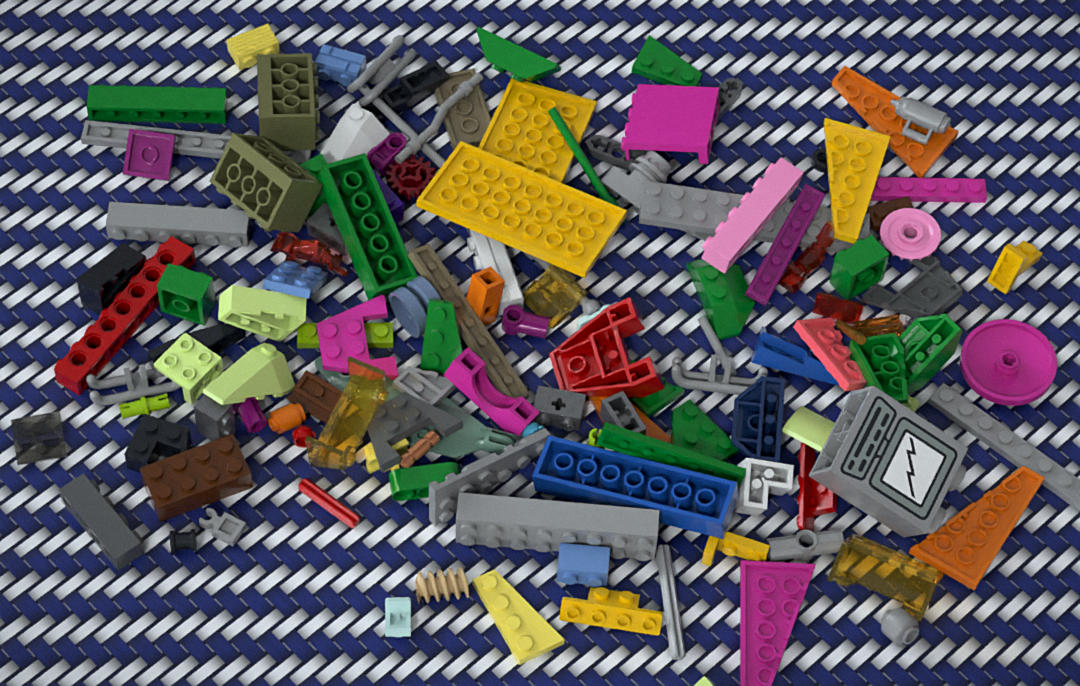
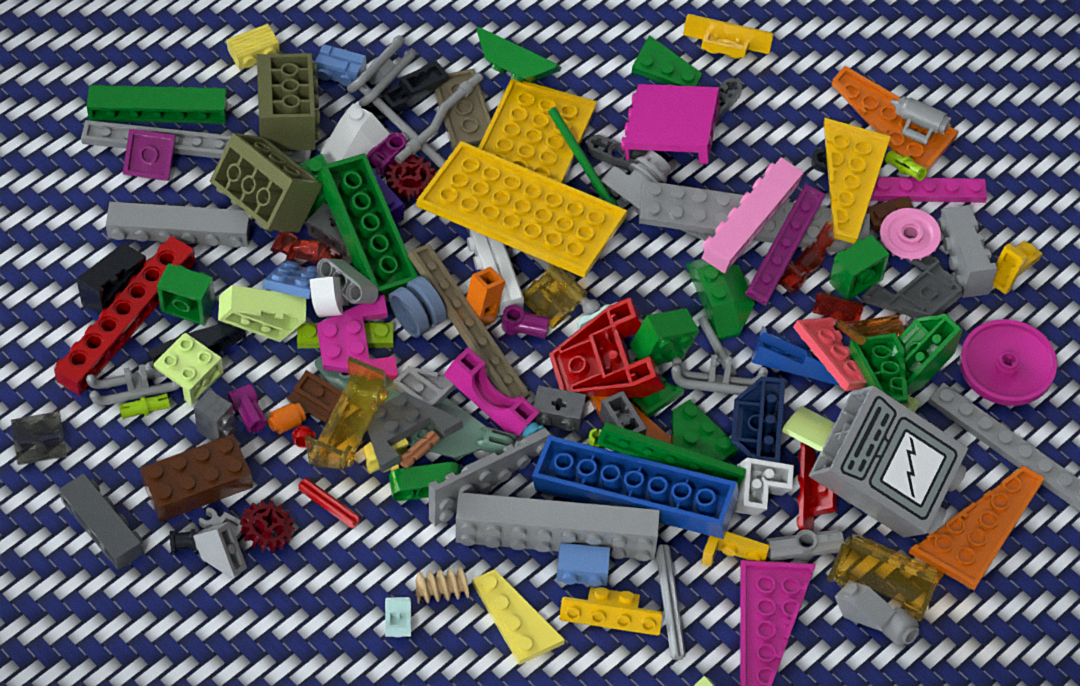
(155, 439): black brick -> none
(220, 549): none -> light grey slope
(255, 374): yellowish green wedge -> none
(258, 518): none -> dark red gear
(327, 296): none -> white brick
(353, 284): none -> light grey beam
(441, 336): green wing -> none
(665, 336): none -> green brick
(727, 37): none -> yellow bracket
(864, 606): none -> light grey slope
(915, 170): none -> lime pin
(967, 251): none -> light grey wedge

